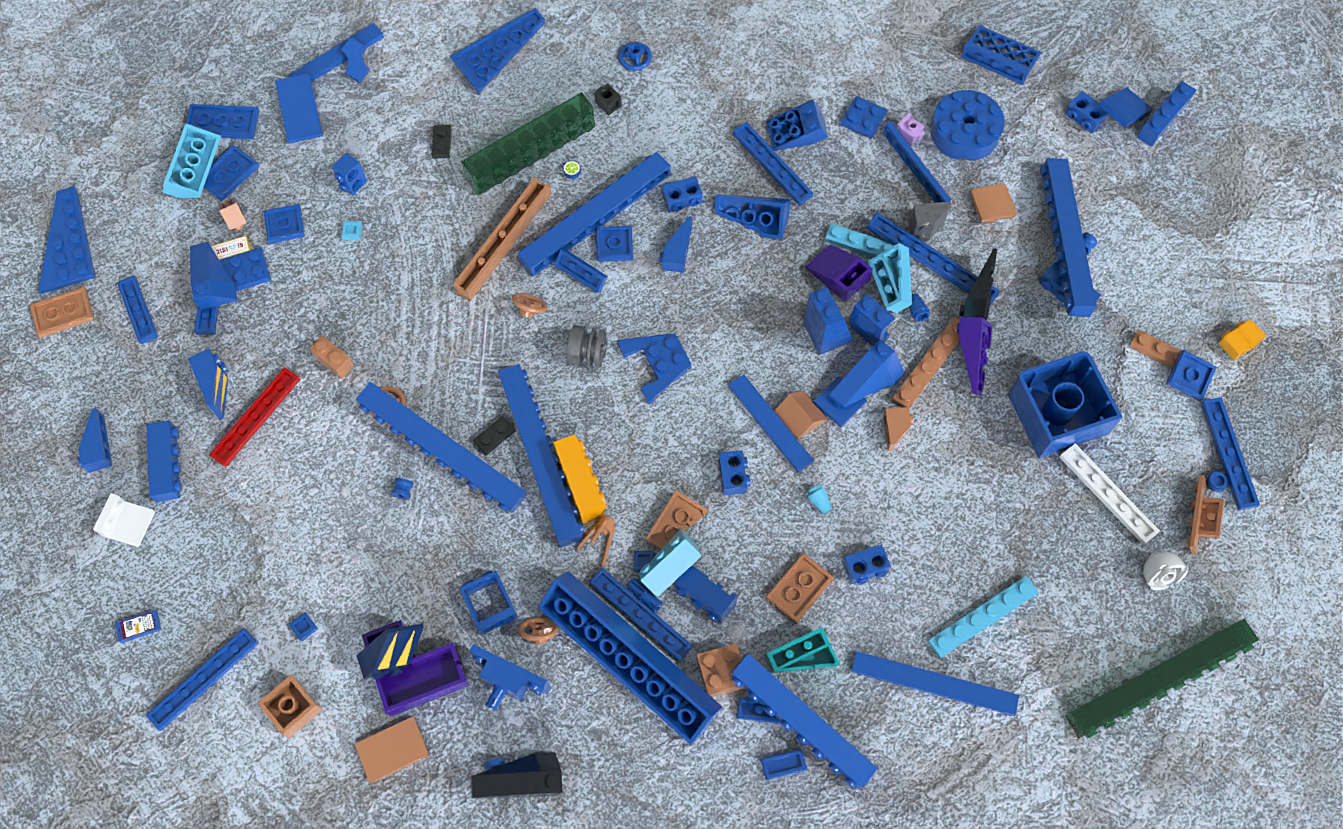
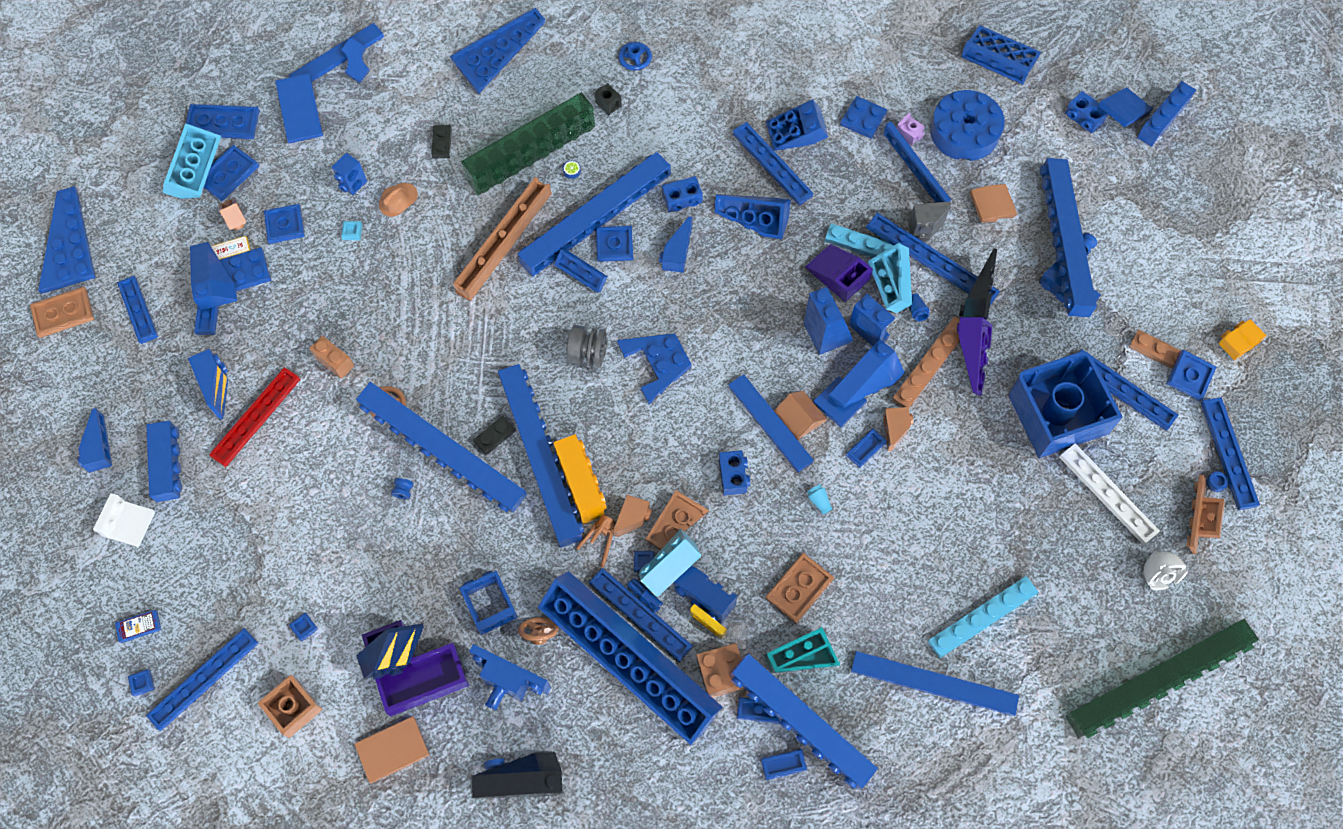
(141, 682): none -> blue tile
(397, 199): none -> nougat piece
(529, 304): nougat piece -> none
(632, 515): none -> nougat slope
(707, 621): none -> yellow tile
(864, 560): blue brick -> none
(866, 448): none -> blue tile
(1136, 397): none -> blue tile

